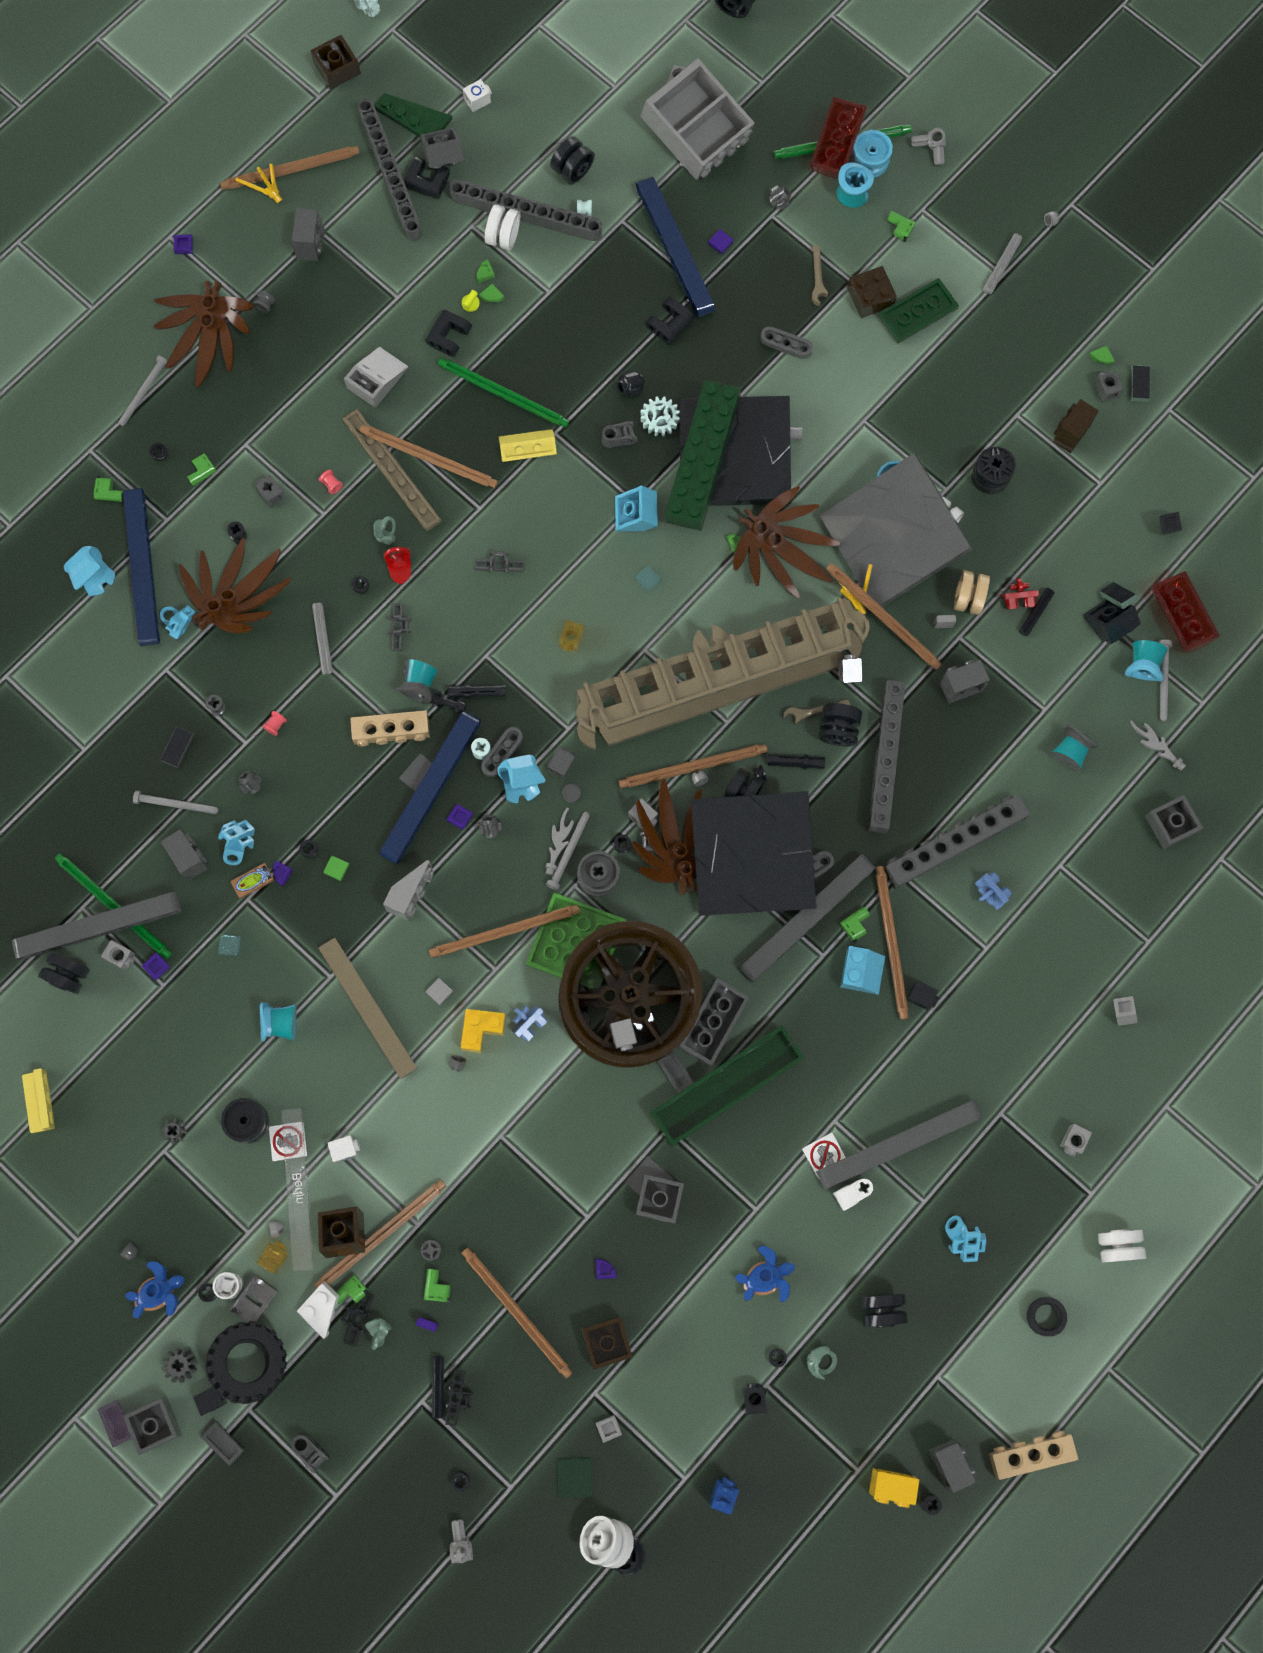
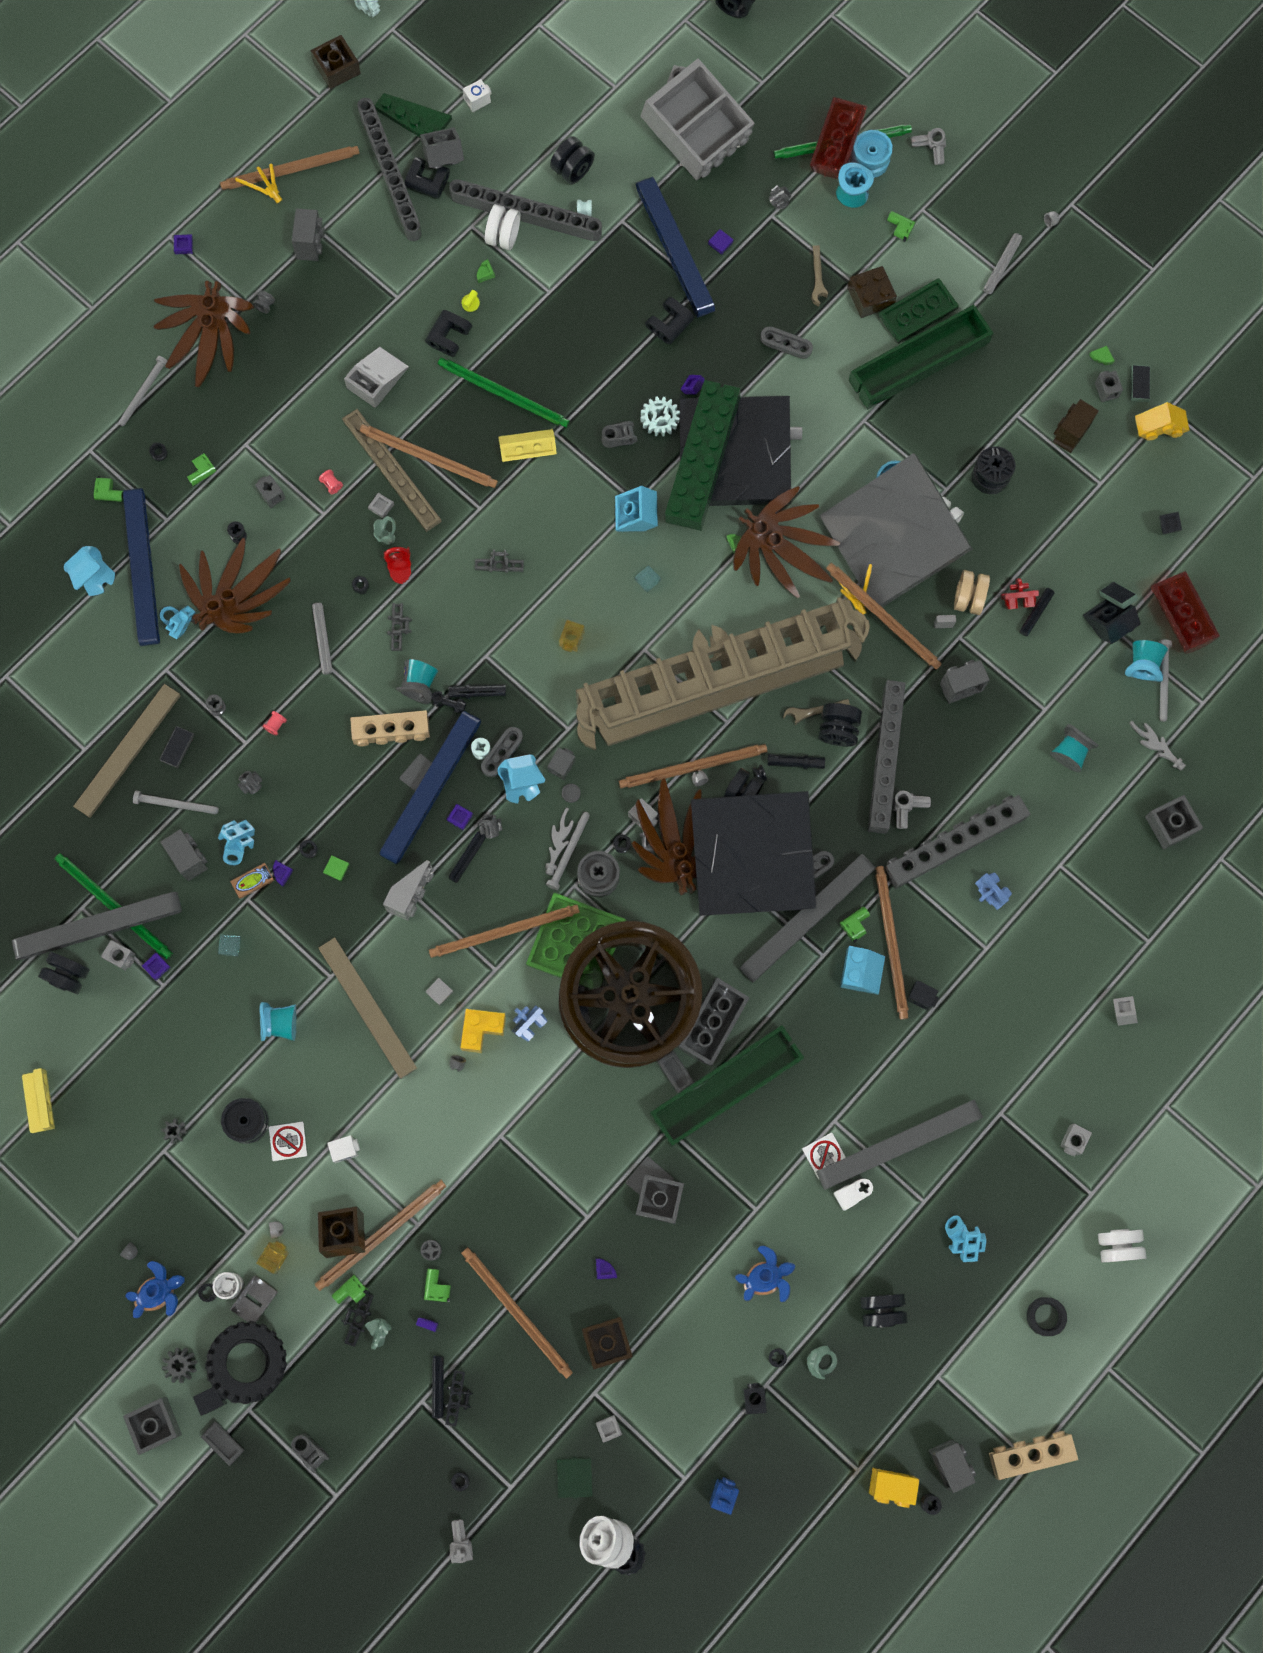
(114, 1423): clear purple plate -> none
(127, 751): none -> dark tan tile
(297, 1190): clear tile -> none
(319, 1309): white wing -> none
(381, 505): none -> light grey tile
(467, 857): none -> black axle
(491, 294): bright green tile -> none
(623, 1034): light grey brick -> none
(630, 383): black head -> none
(693, 384): none -> dark purple plate
(850, 668): brick -> none
(902, 810): none -> light grey axle
(920, 356): none -> dark green piece
(1162, 420): none -> yellow brick

